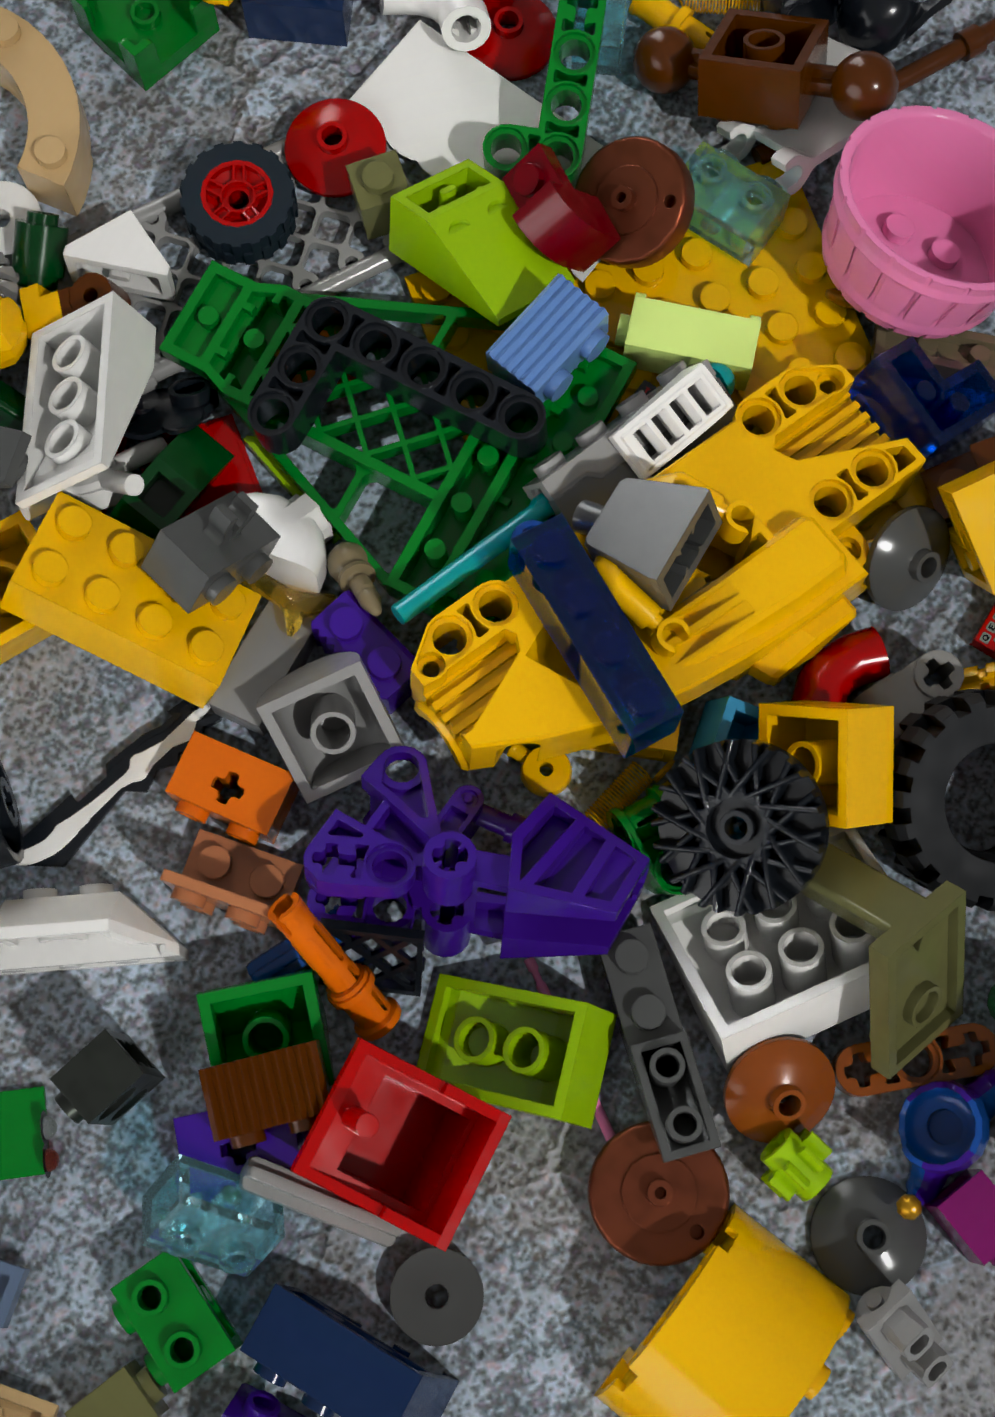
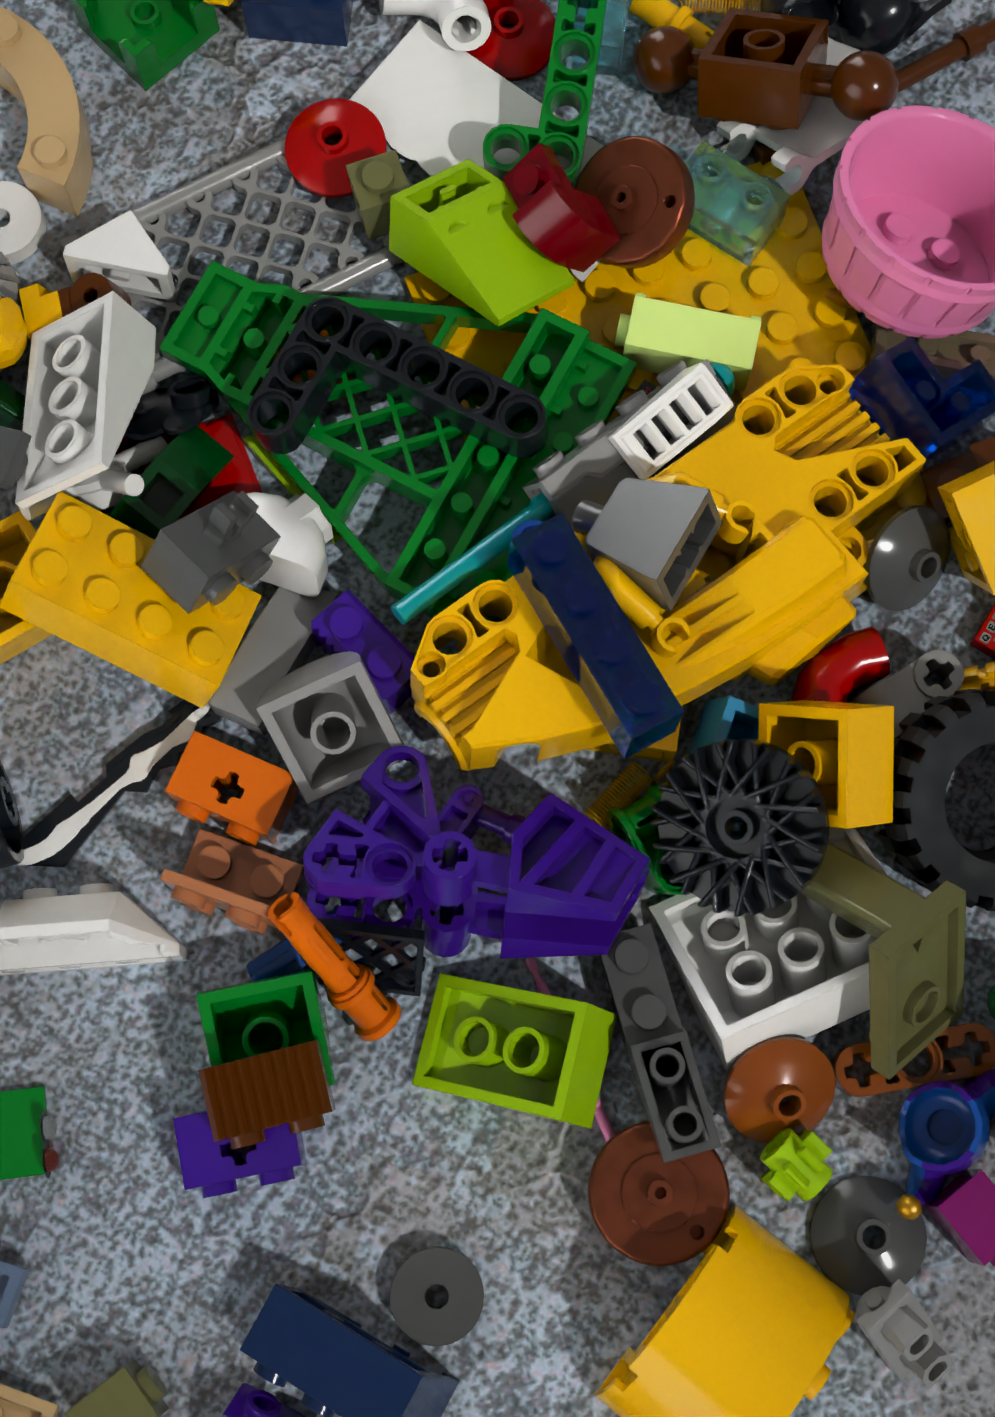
(39, 249): dark green brick -> none
(105, 1079): pearl dark grey brick -> none
(174, 1319): green brick -> none
(208, 1219): clear light blue brick -> none
(224, 180): black wheel -> none
(293, 603): clear yellow piece -> none
(305, 1197): light grey axle -> none
(350, 568): dark tan bar -> none
(401, 1143): red piece -> none
(531, 775): yellow piece -> none
(550, 340): medium blue brick -> none

